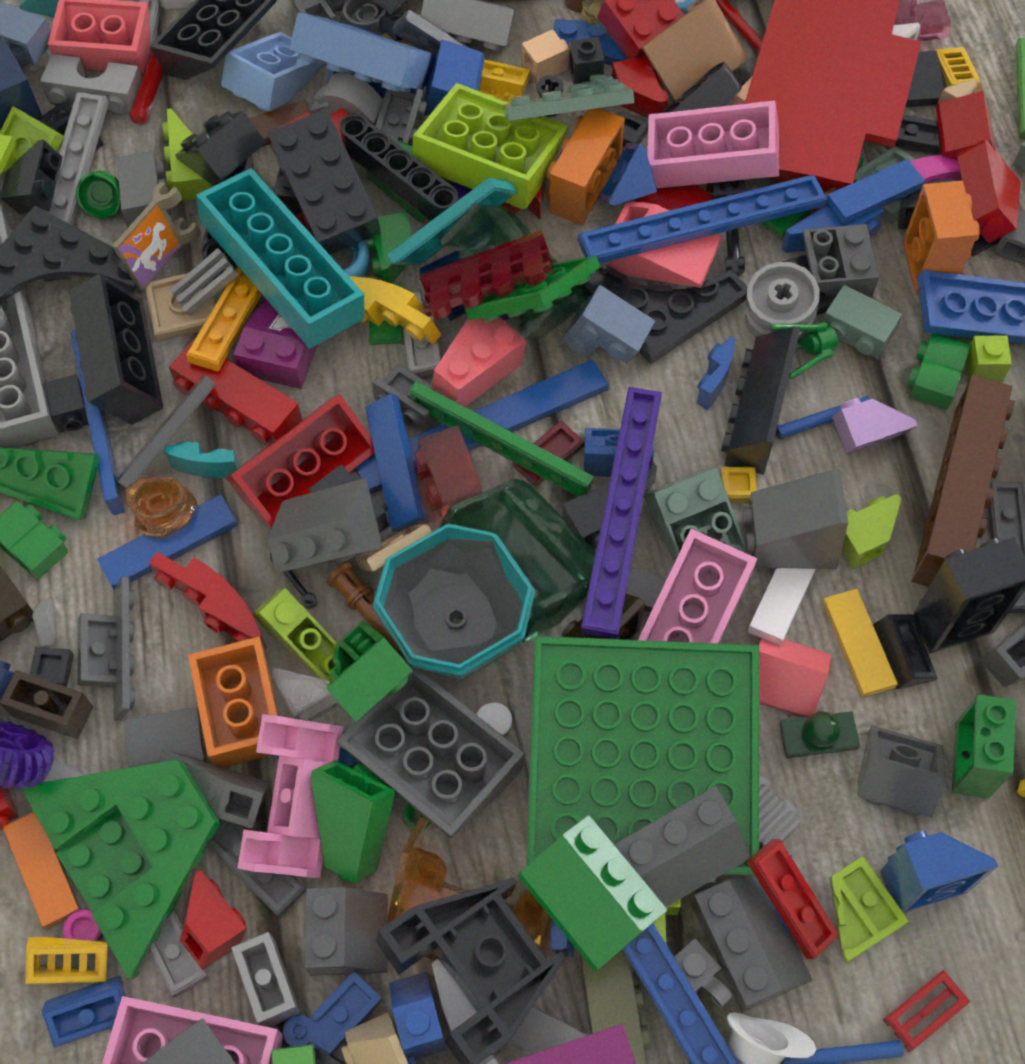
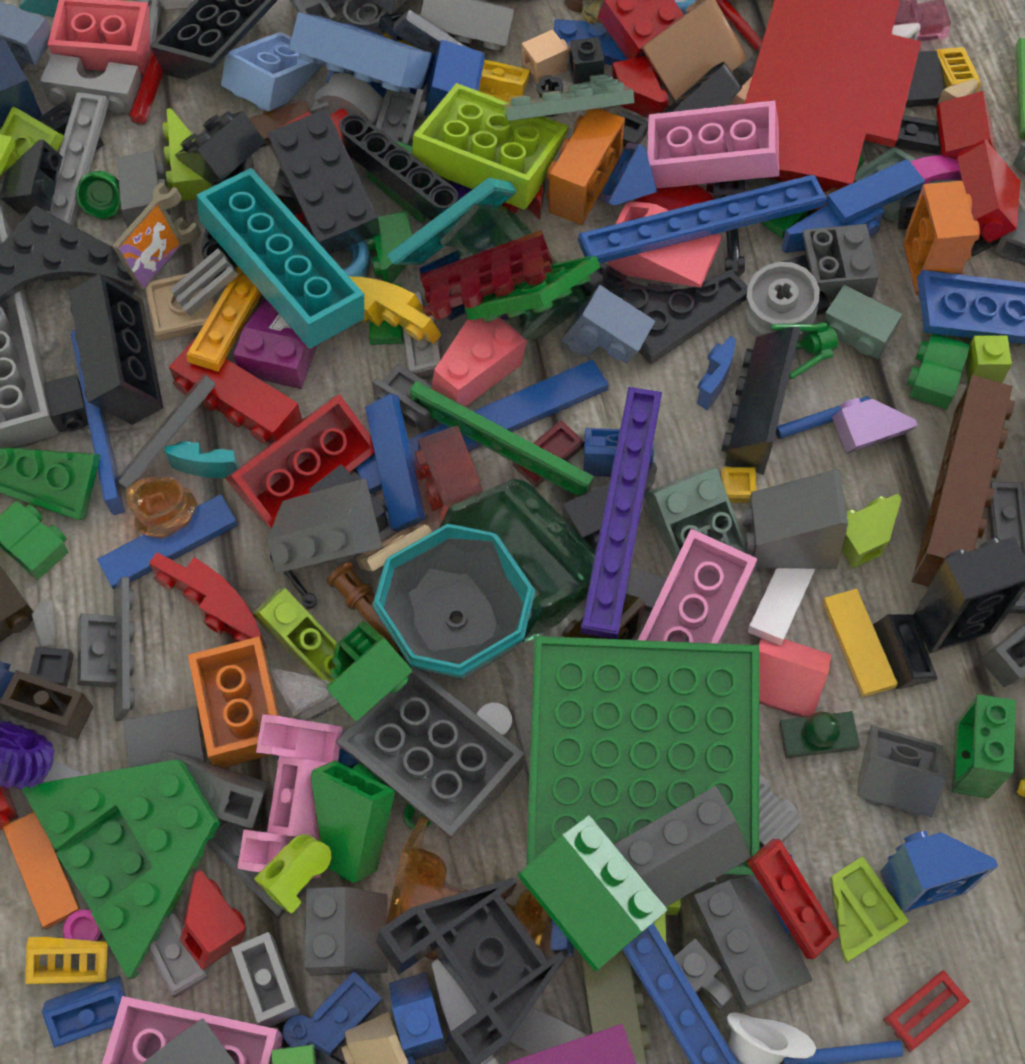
(293, 870): none -> lime leg

